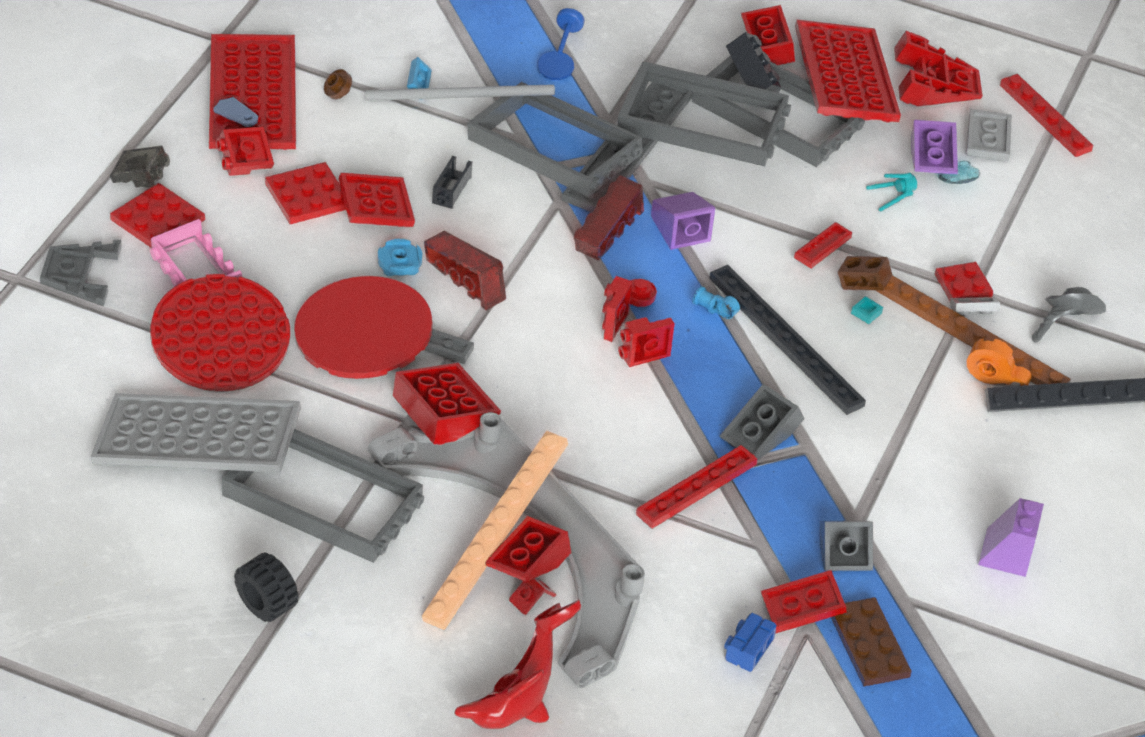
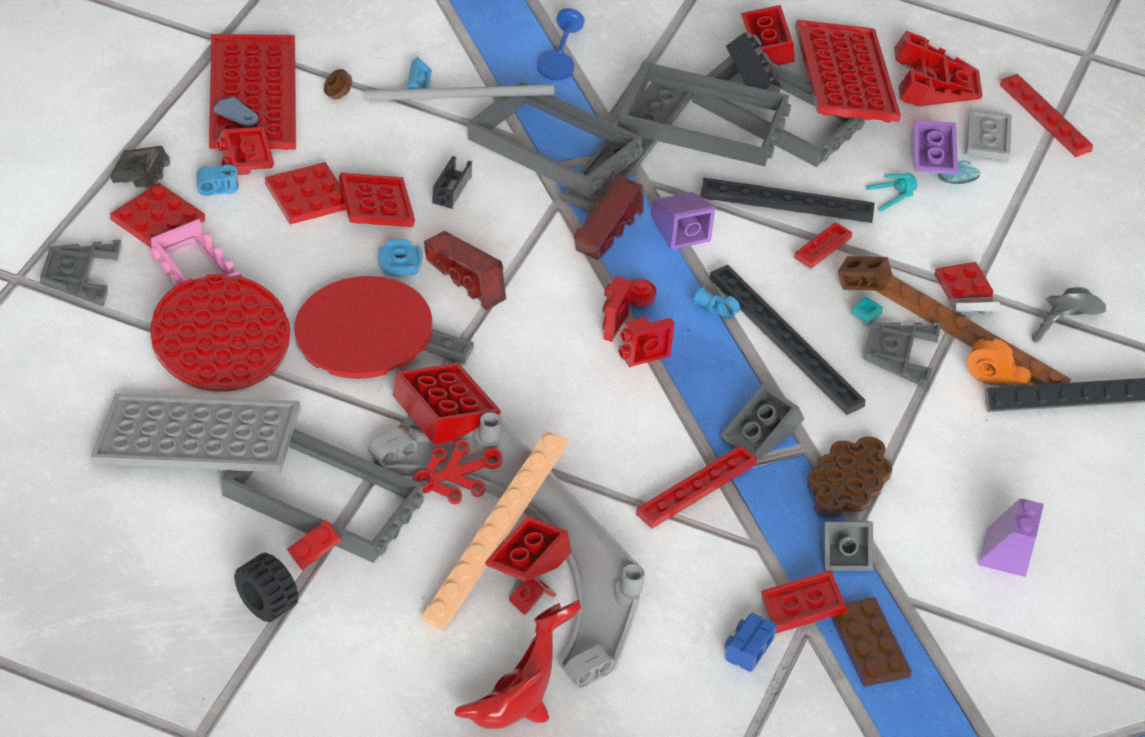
(215, 180): none -> dark azure piece
(314, 545): none -> red plate
(454, 472): none -> red plant
(787, 200): none -> black plate
(849, 476): none -> reddish brown plate
(891, 346): none -> dark grey wing

